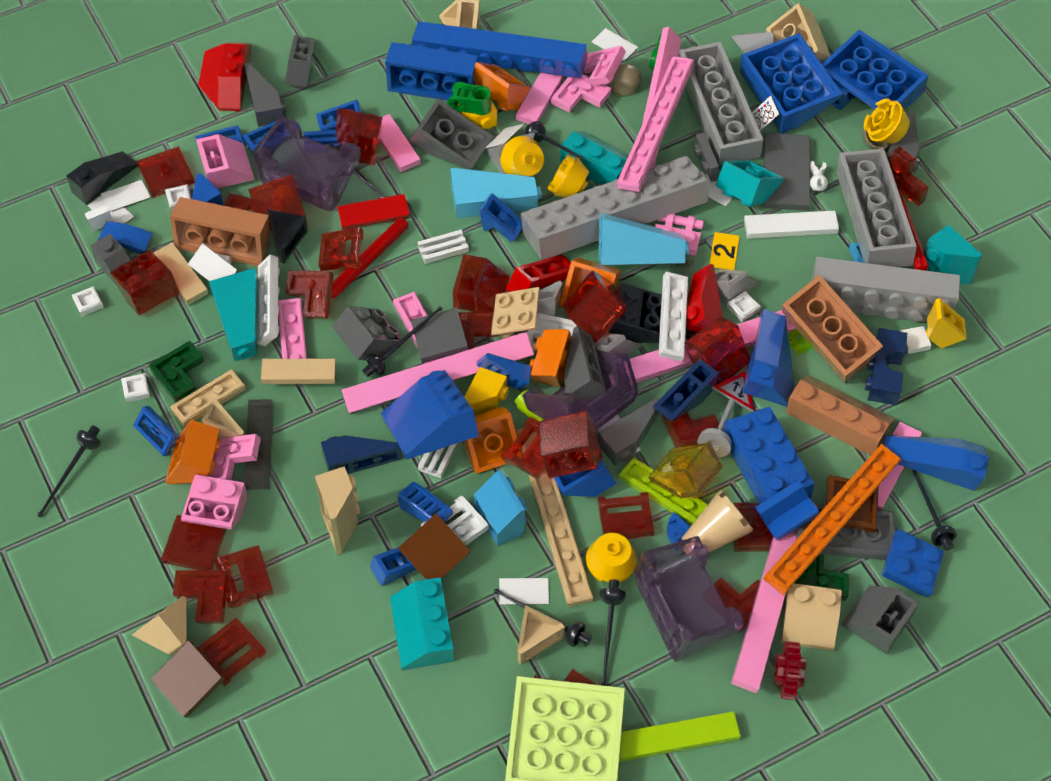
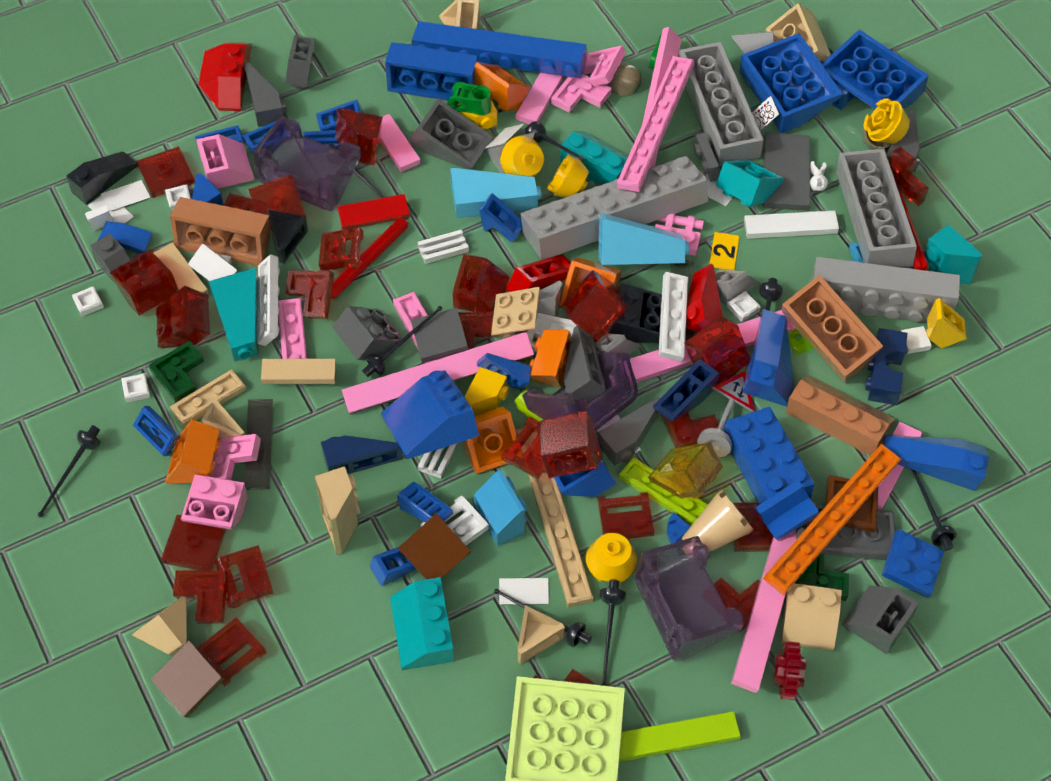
(183, 318): none -> clear red slope
(608, 39): white sticker -> none
(770, 291): none -> black sword

